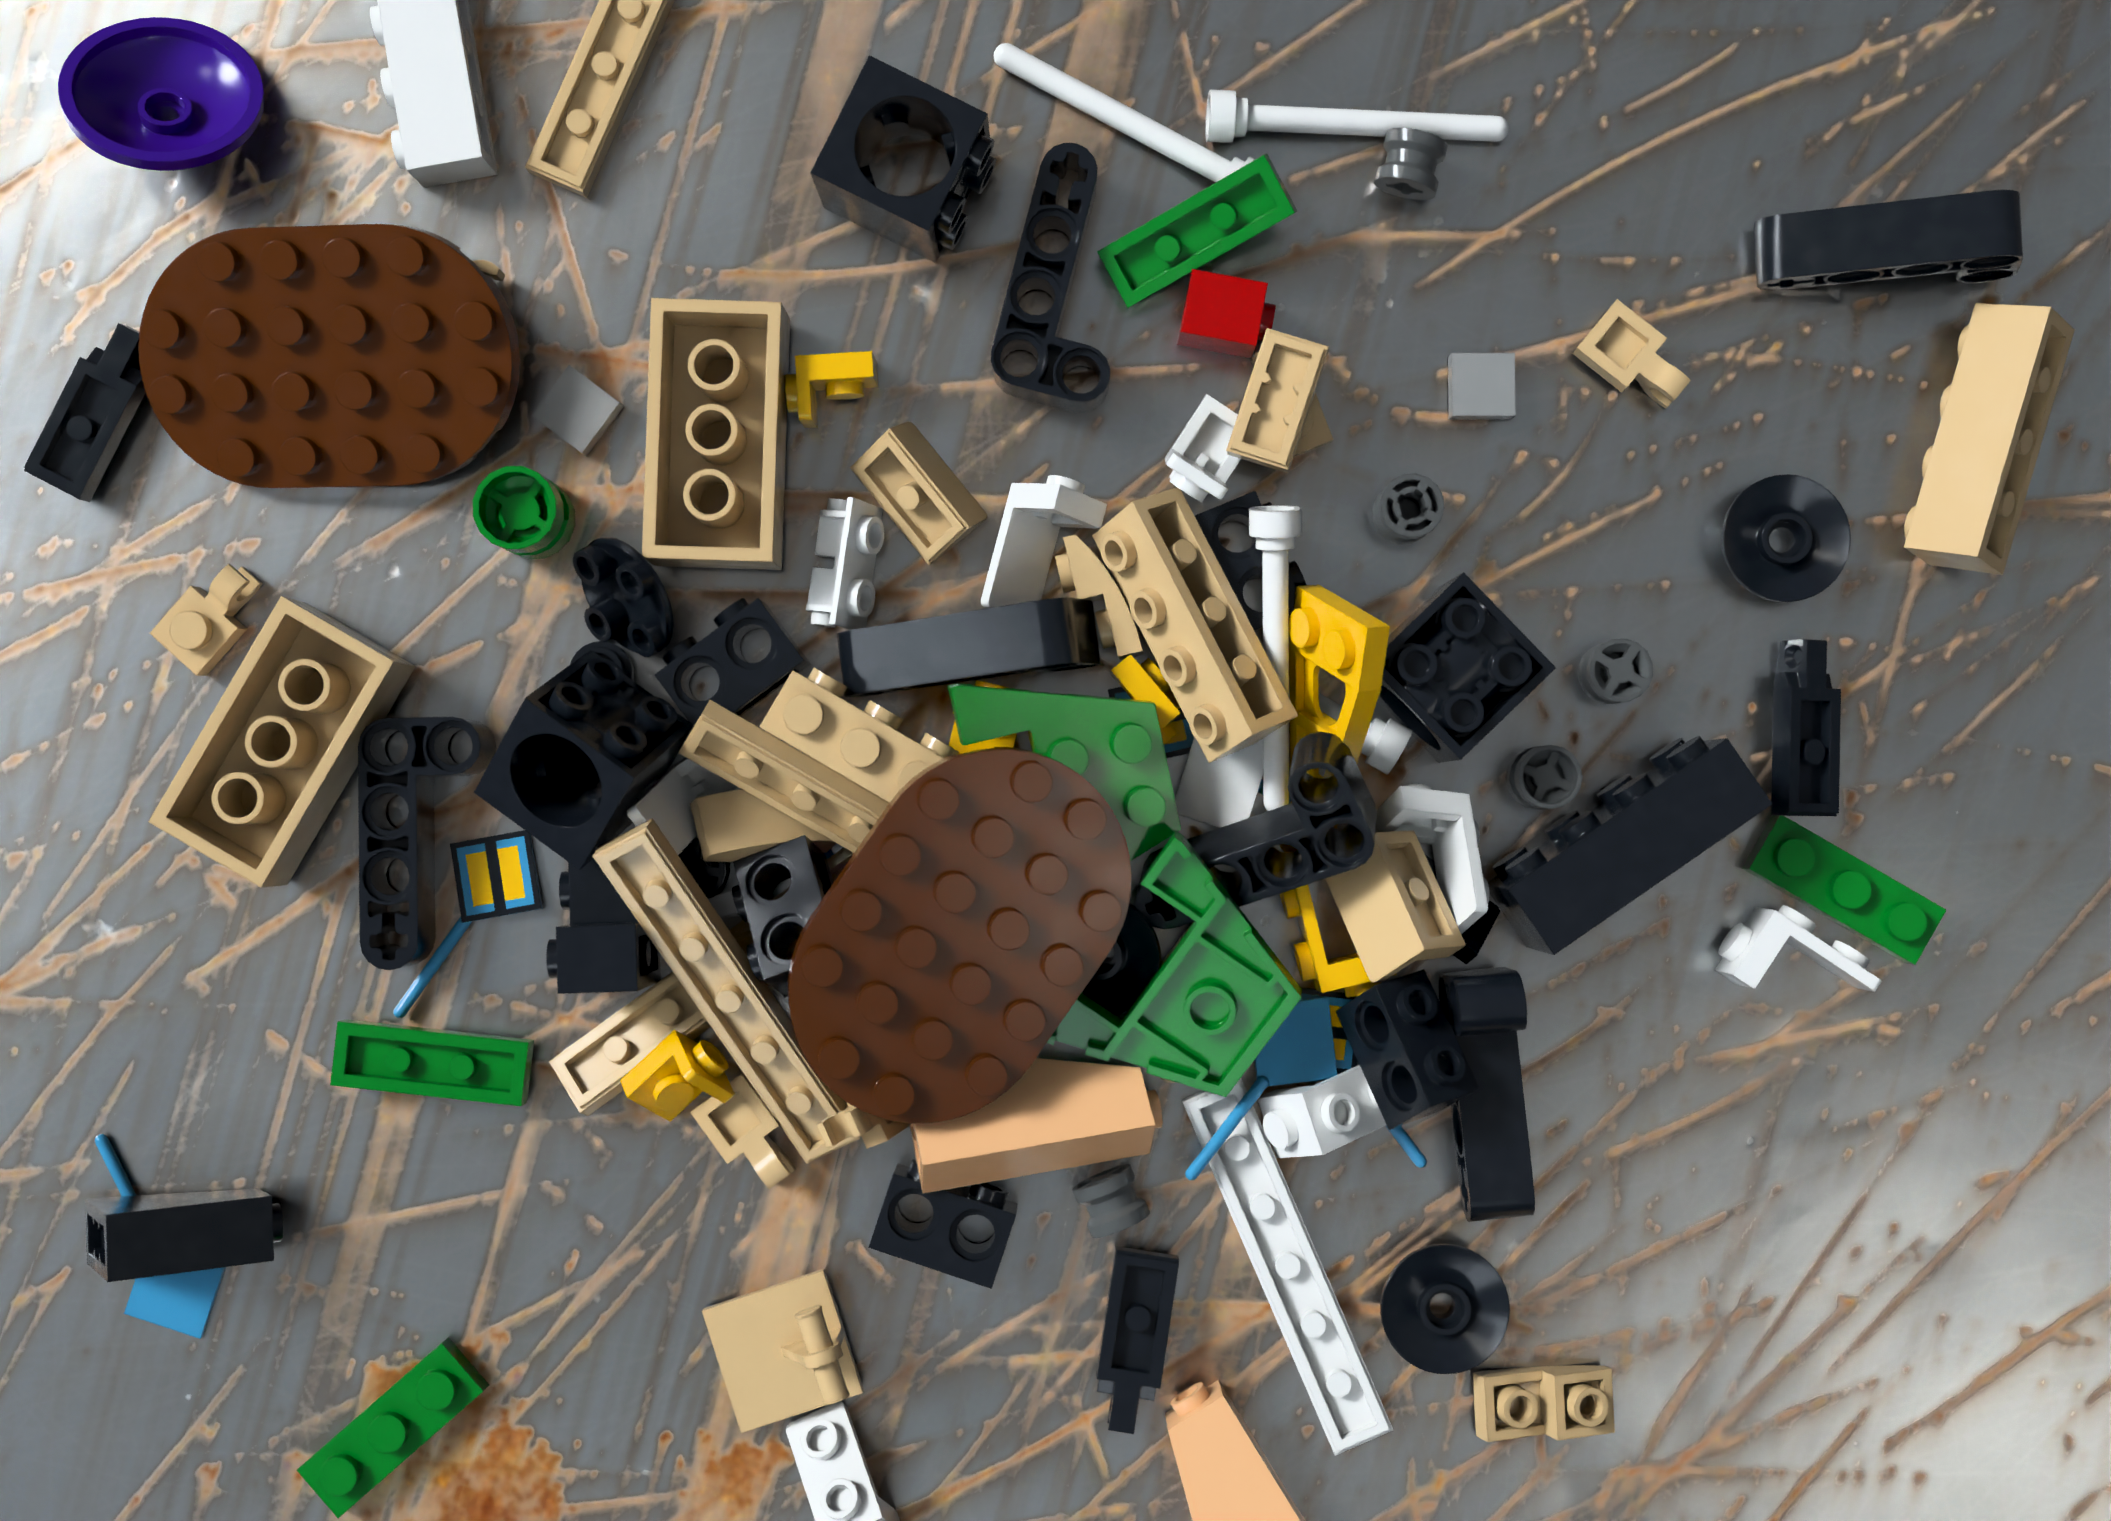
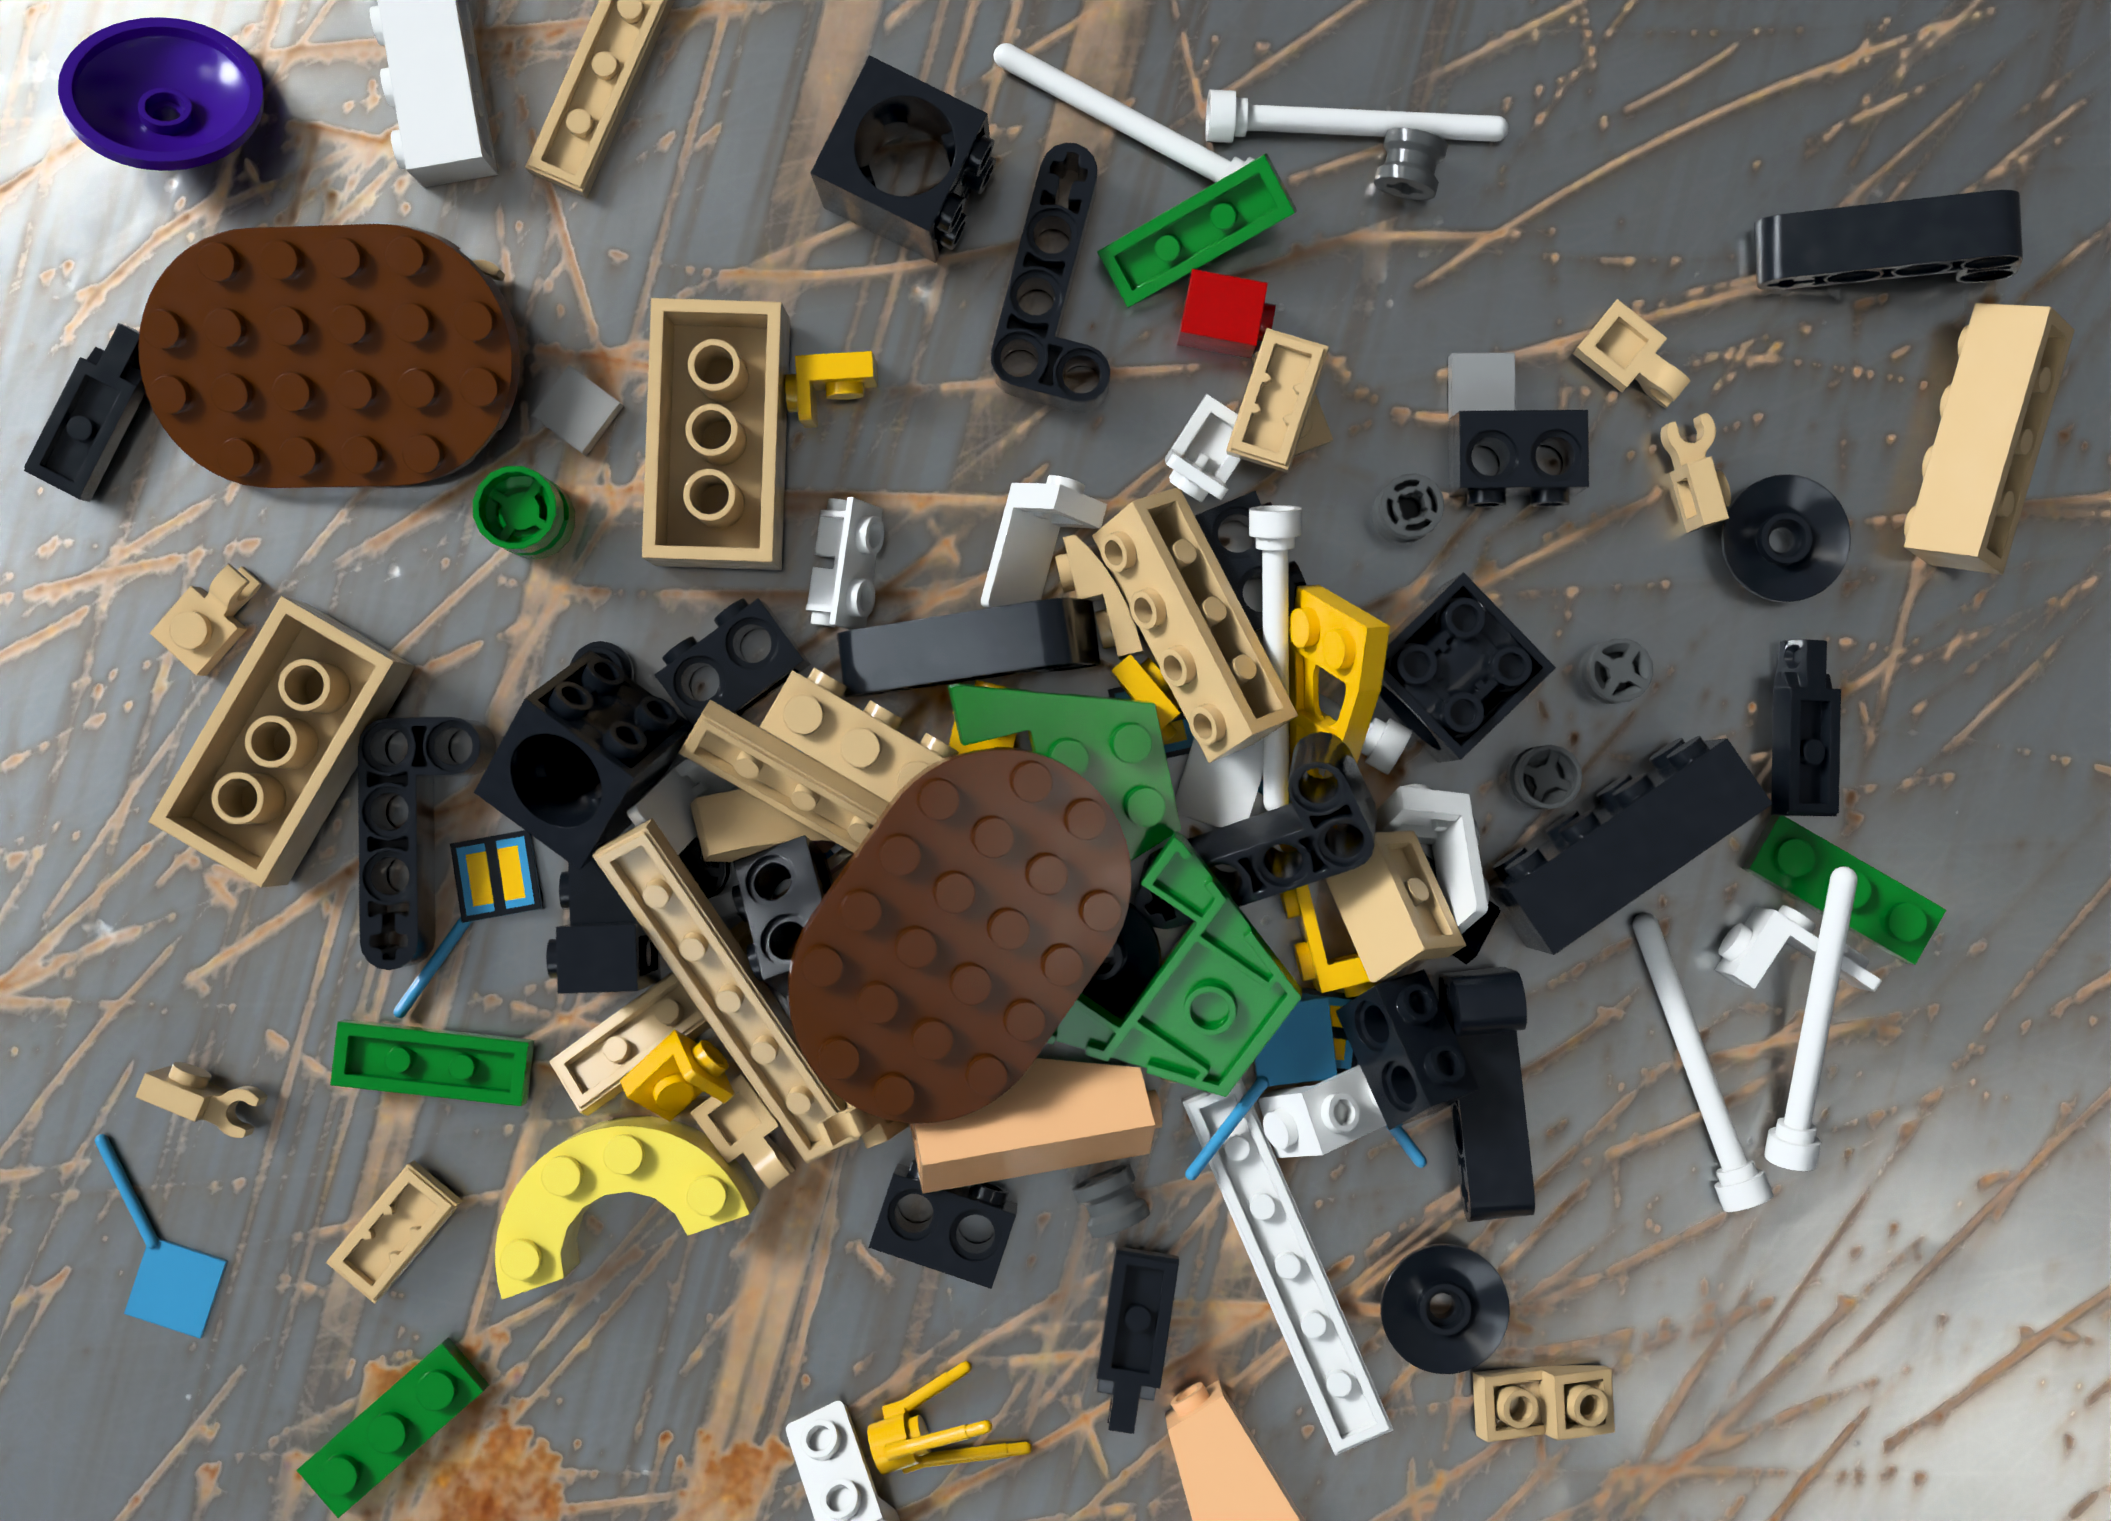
(180, 1232): black slope -> none
(188, 1093): none -> tan plate
(394, 1231): none -> tan plate
(612, 1157): none -> light yellow brick
(624, 597): black dish -> none
(782, 1350): tan plate -> none
(905, 1441): none -> yellow plant
(918, 491): tan slope -> none
(1515, 440): none -> black brick
(1697, 485): none -> tan plate
(1739, 1180): none -> white piece
(1794, 1138): none -> white piece

